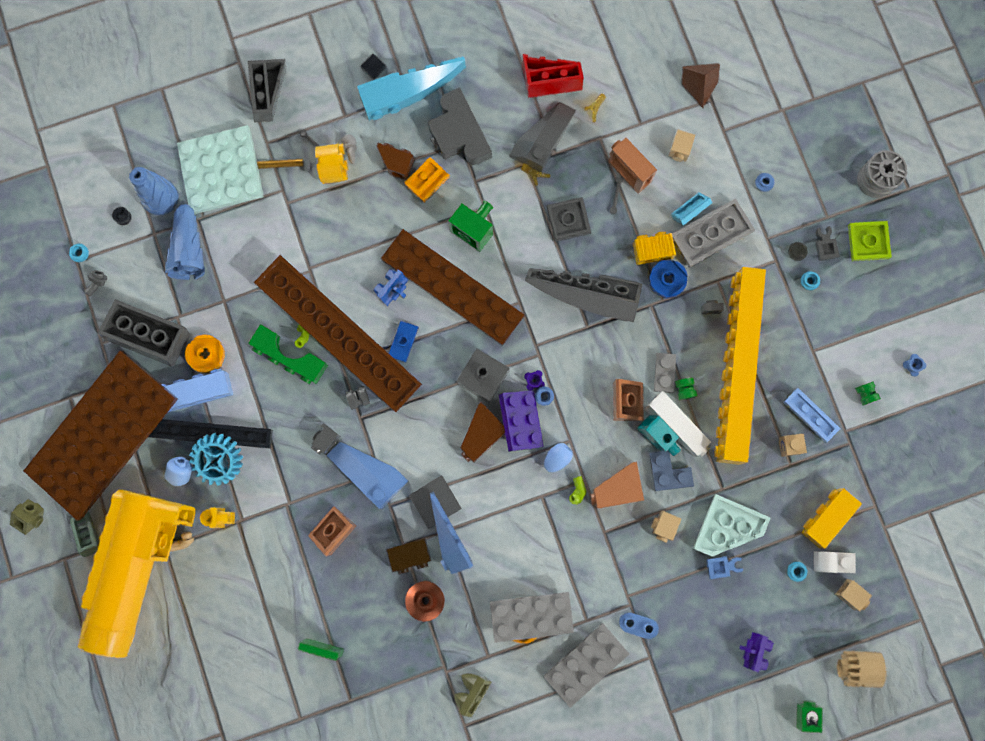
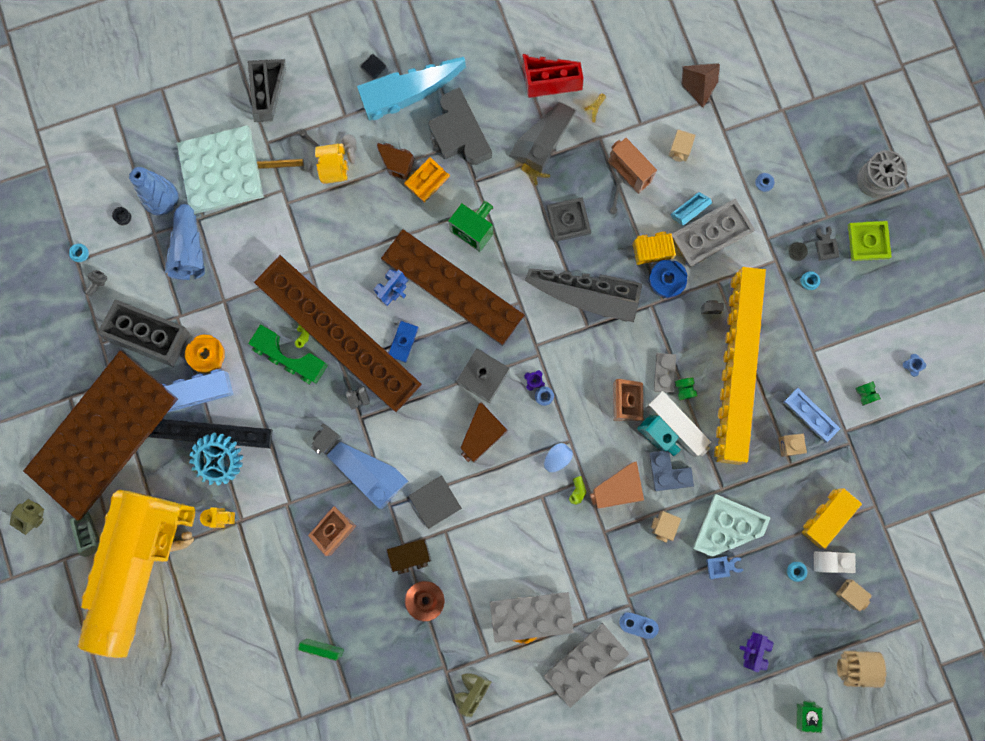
(178, 471): light blue head -> none
(452, 549): medium blue wedge -> none
(521, 420): dark purple plate -> none

